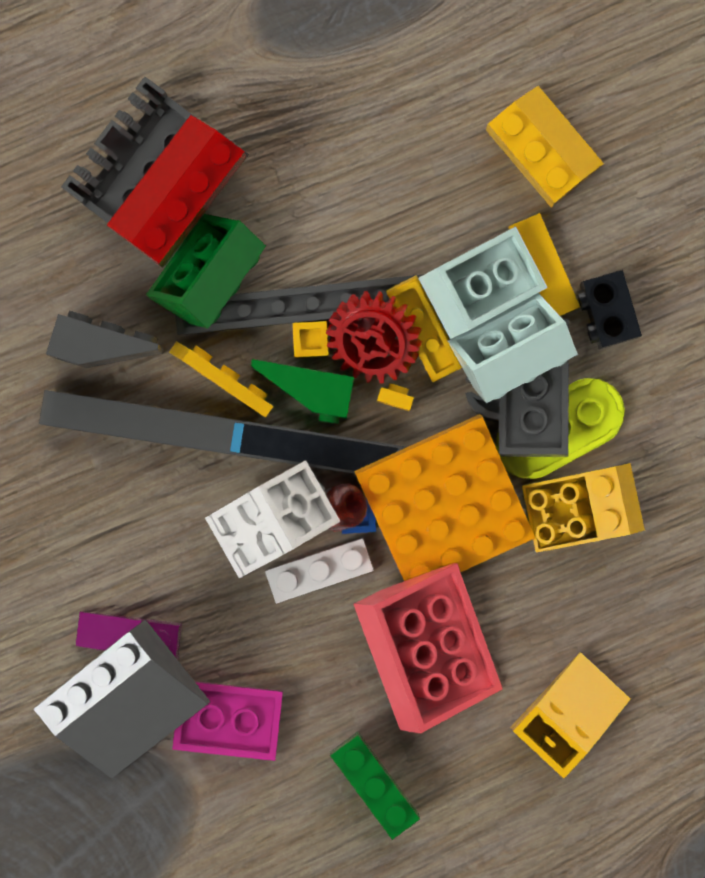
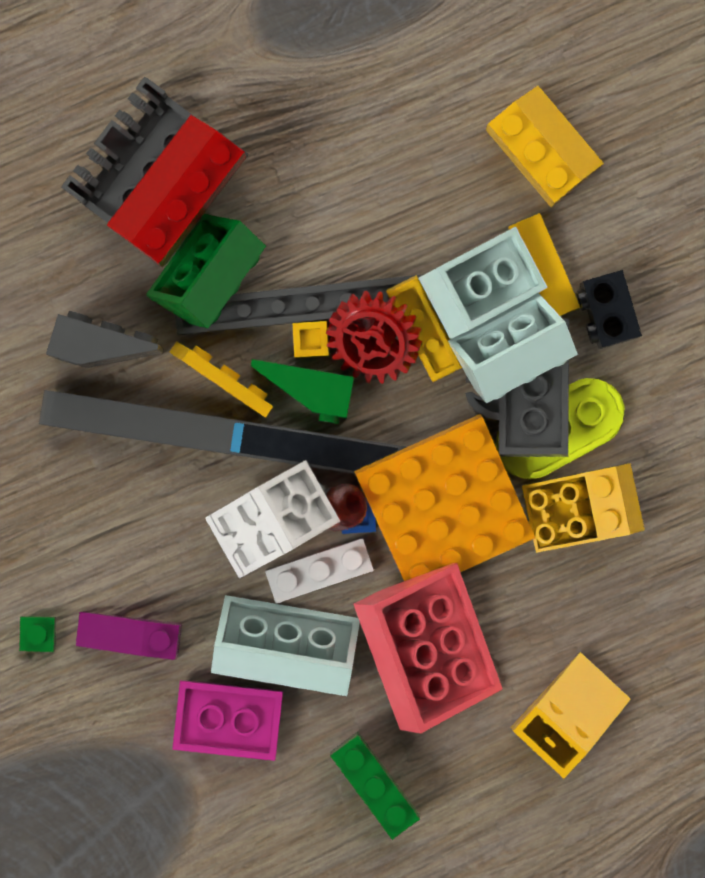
(37, 634): none -> green plate
(123, 701): dark grey slope -> none
(285, 645): none -> light aqua slope
(396, 397): yellow plate -> none

